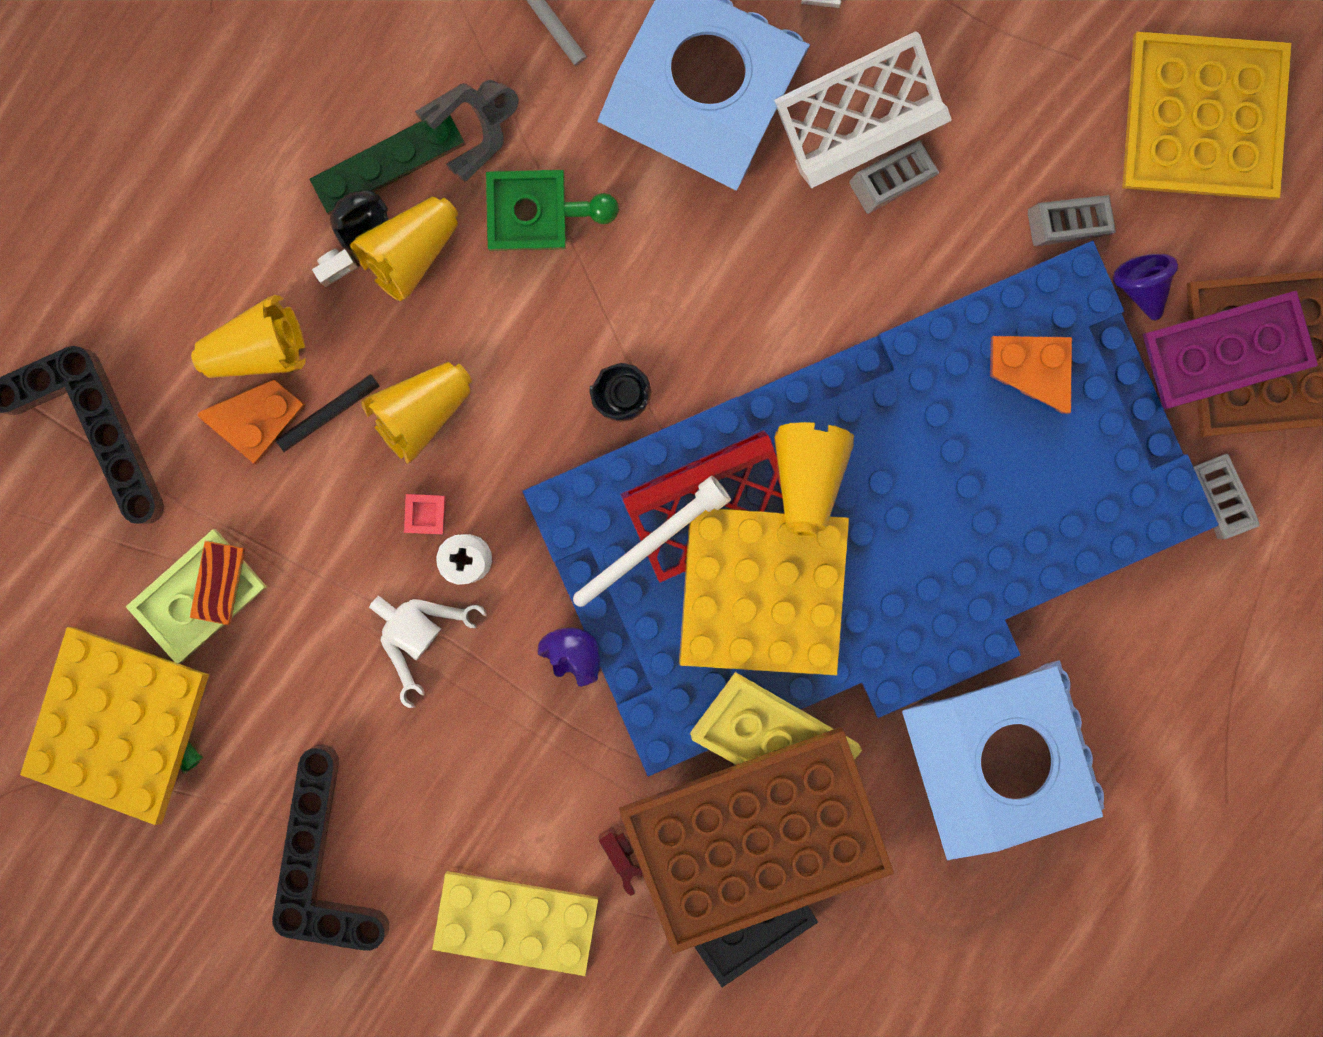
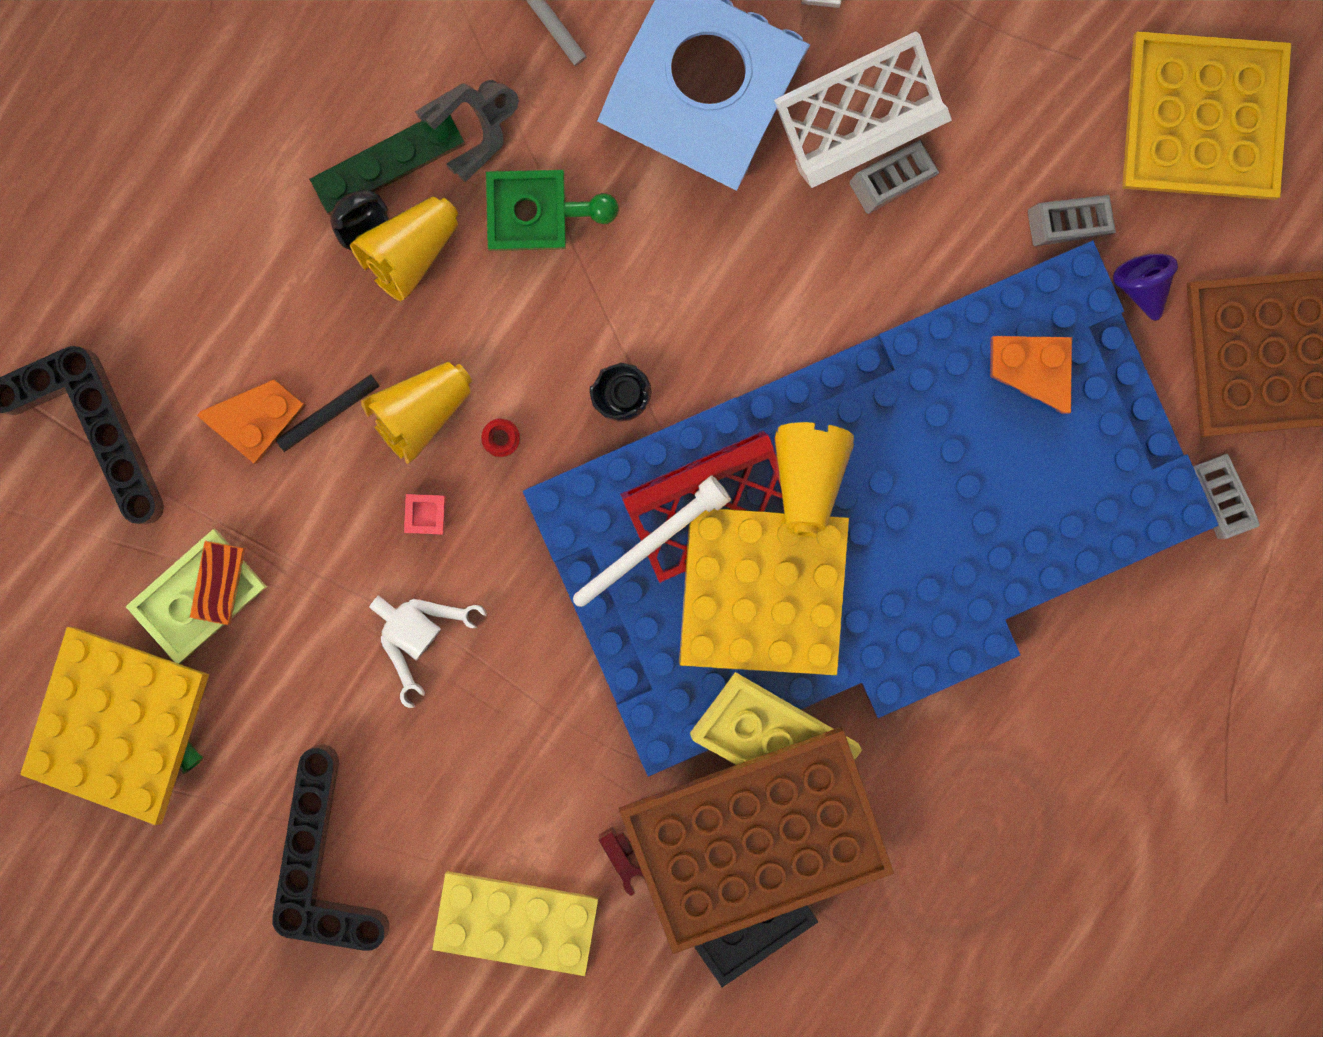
(253, 343): yellow cone -> none
(334, 266): white plate -> none
(453, 570): white piece -> none
(488, 437): none -> red plate
(572, 652): dark purple hair -> none
(949, 748): light blue panel -> none
(1230, 350): magenta plate -> none

